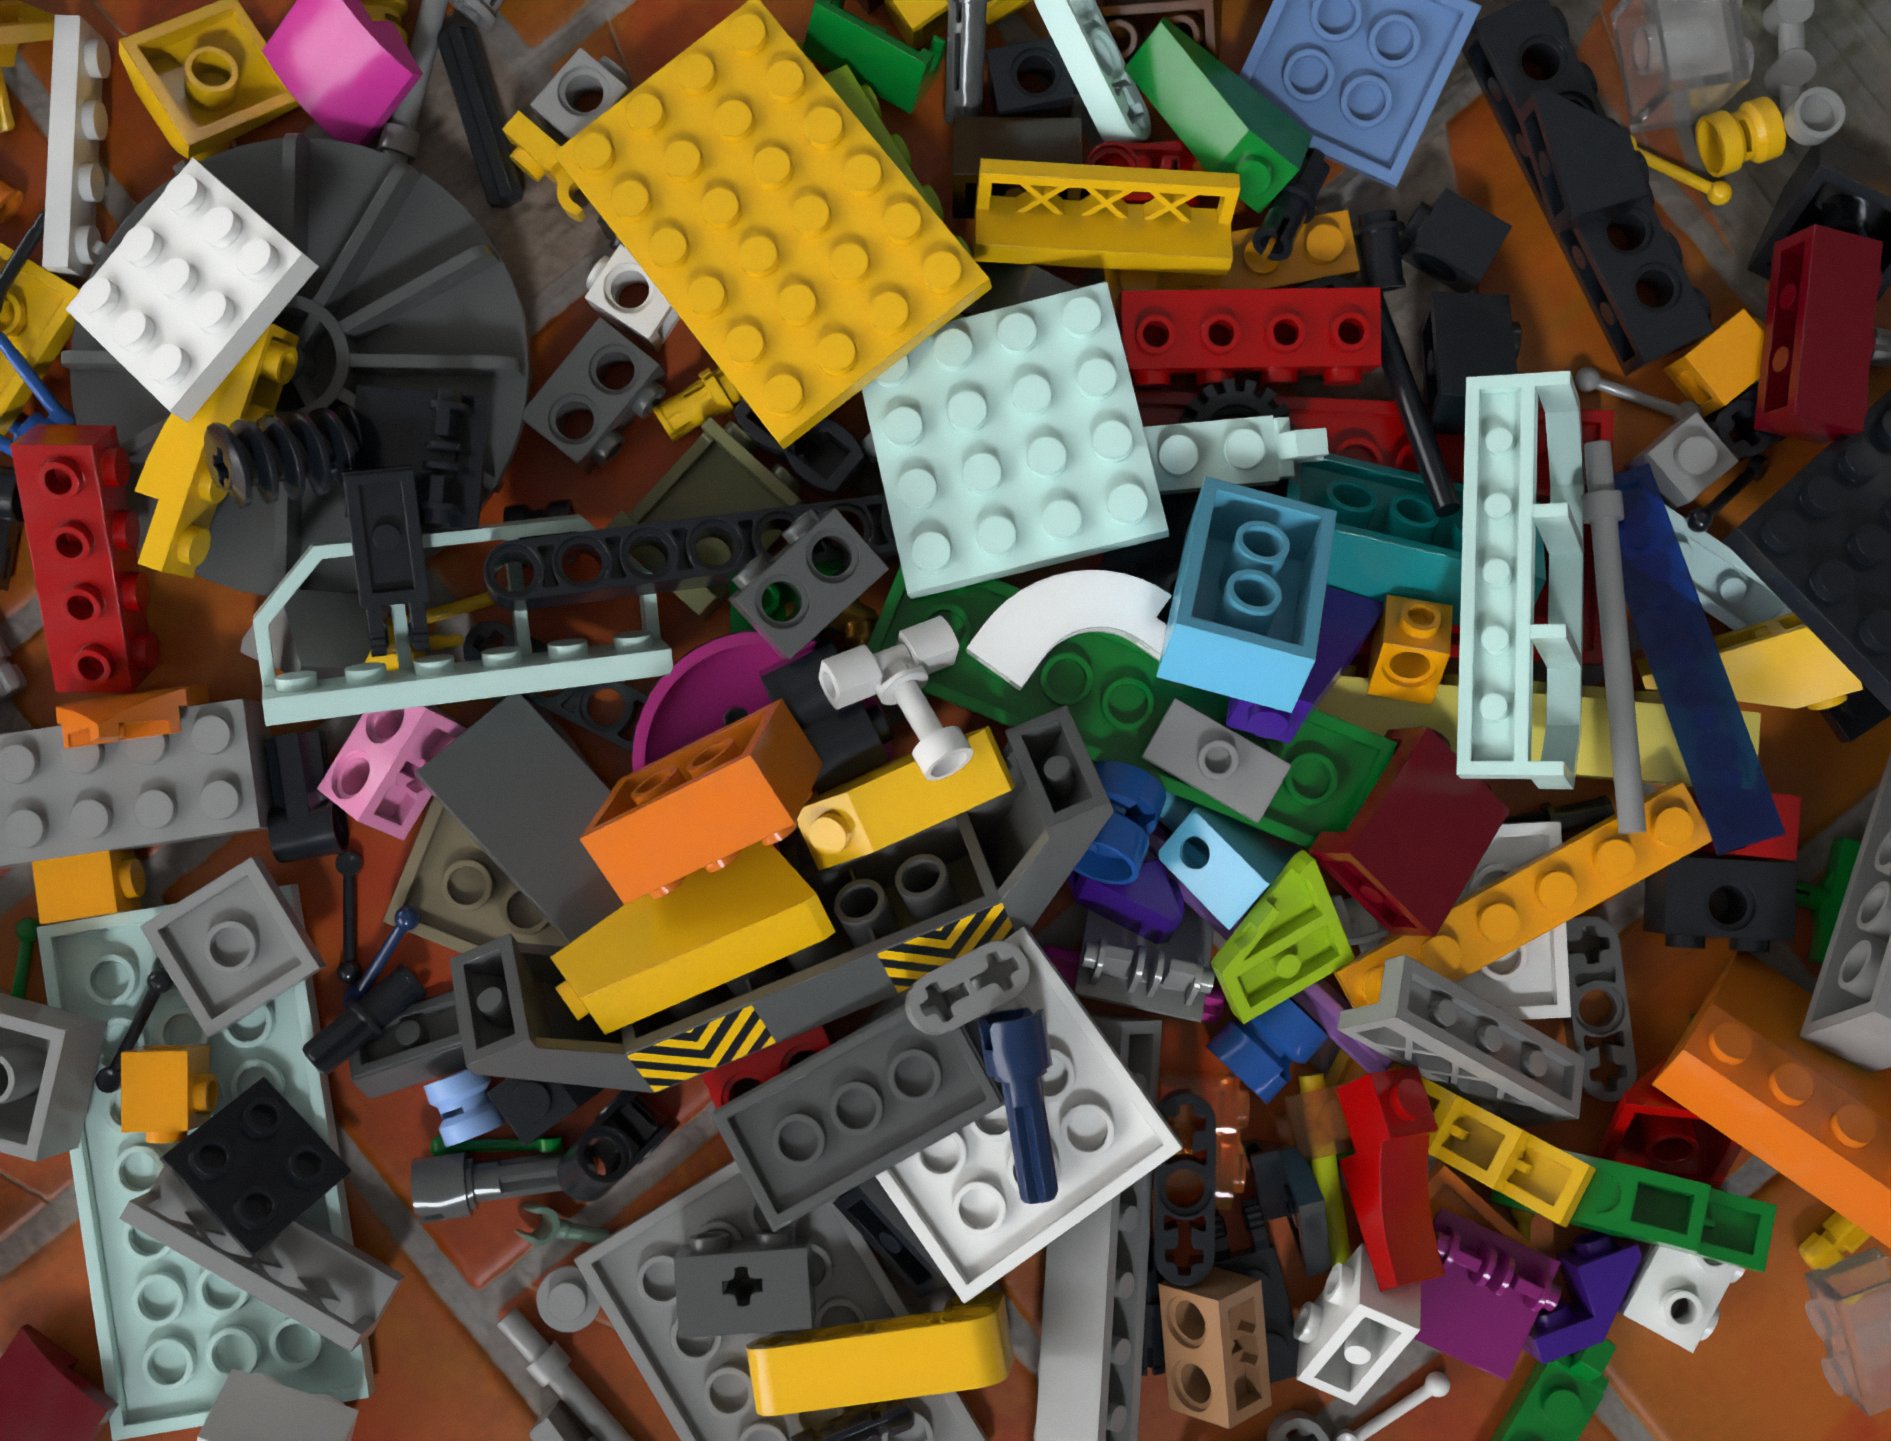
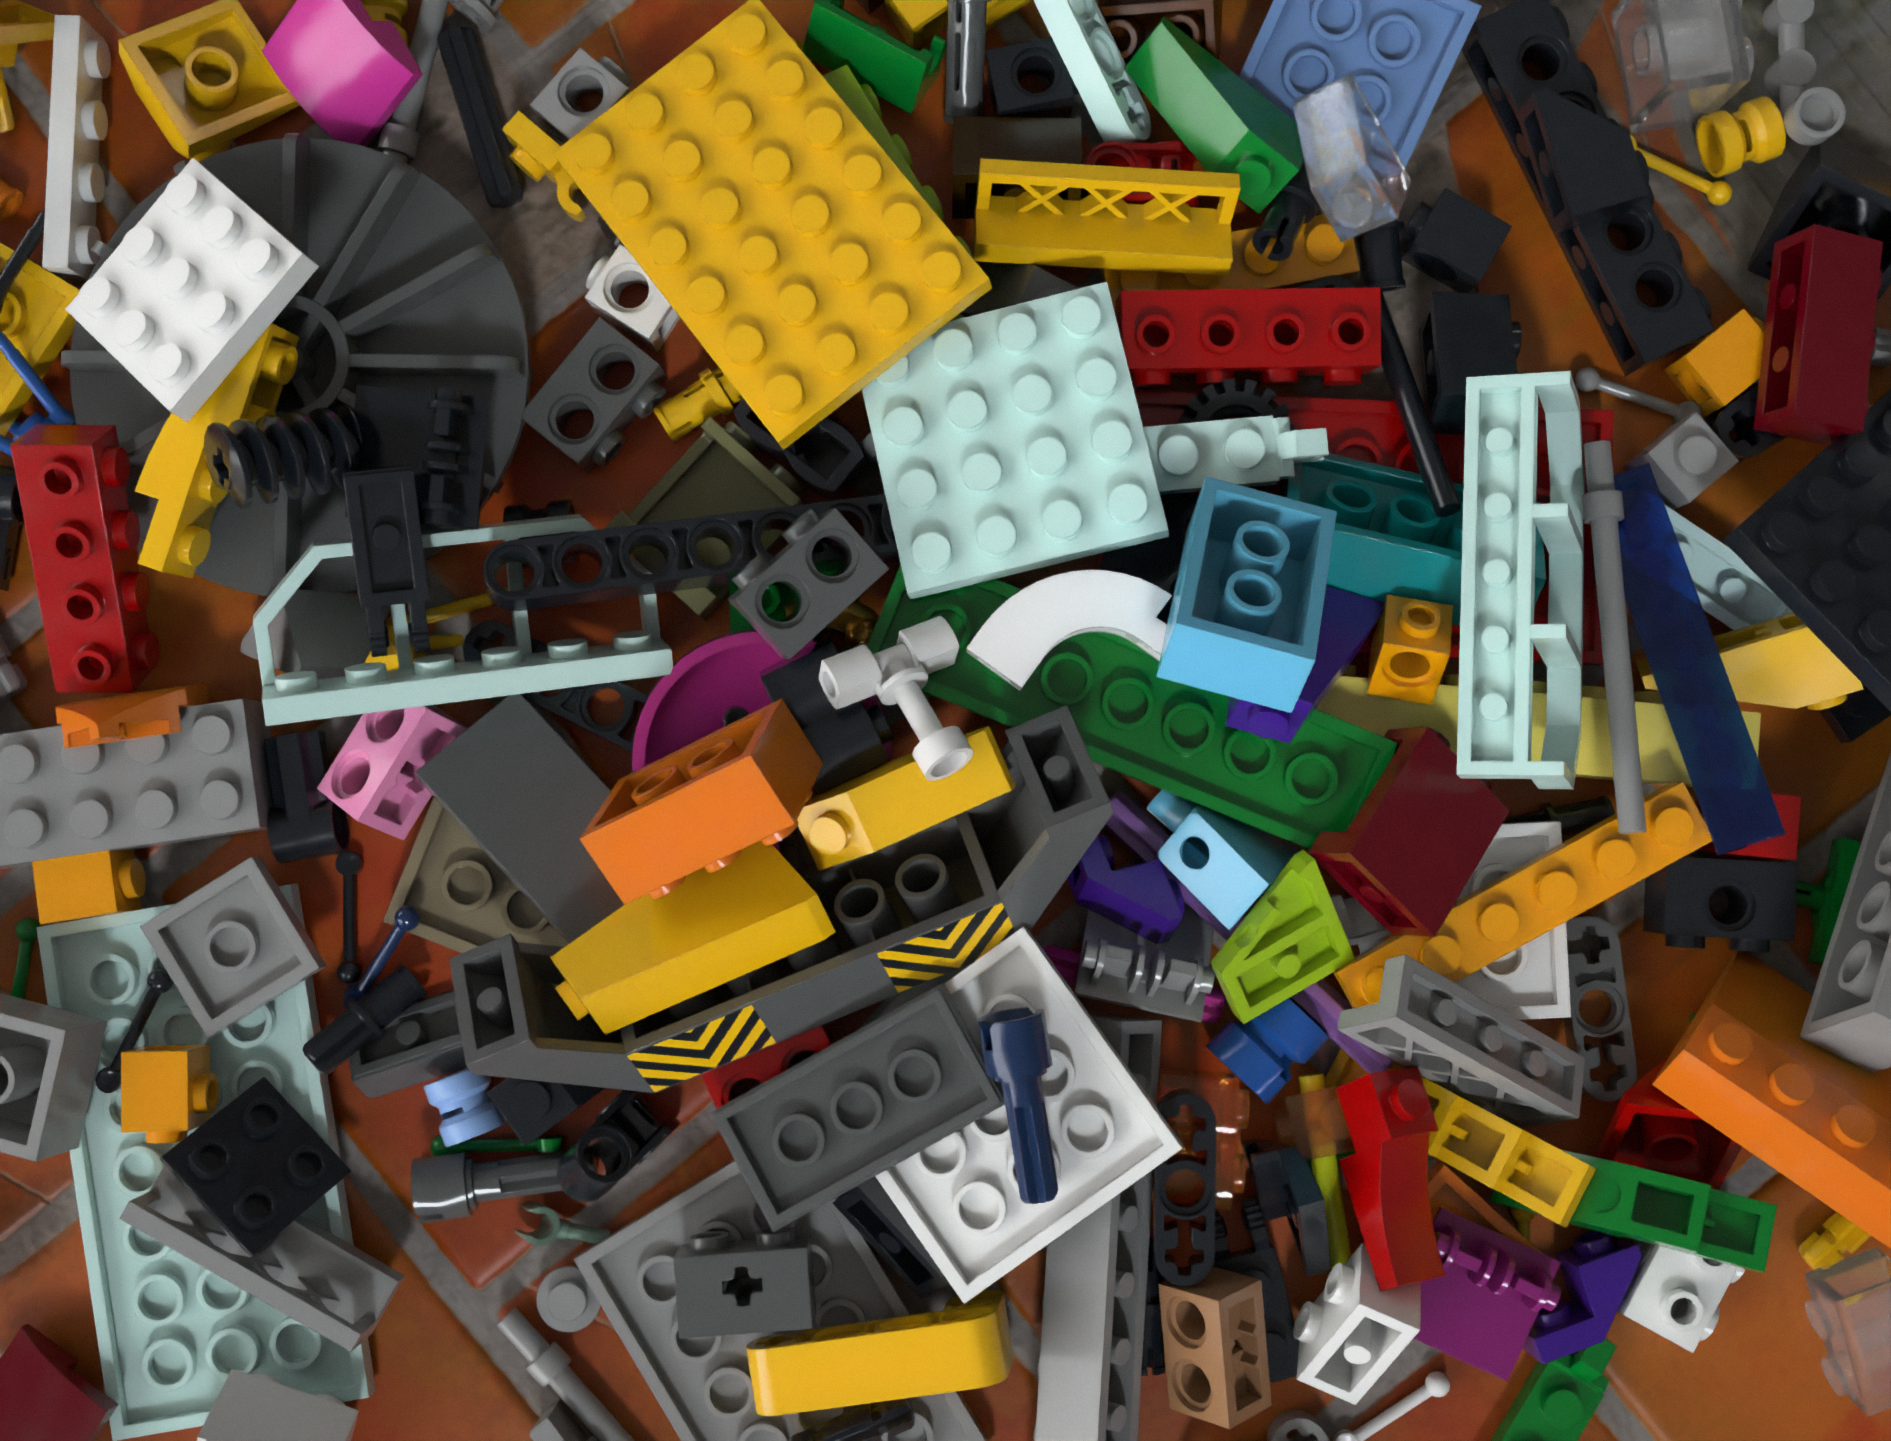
(974, 1002): light grey beam -> none
(1123, 841): blue wheel -> none
(1215, 761): light grey plate -> none
(1349, 159): none -> clear slope
(1701, 519): black hinge -> none

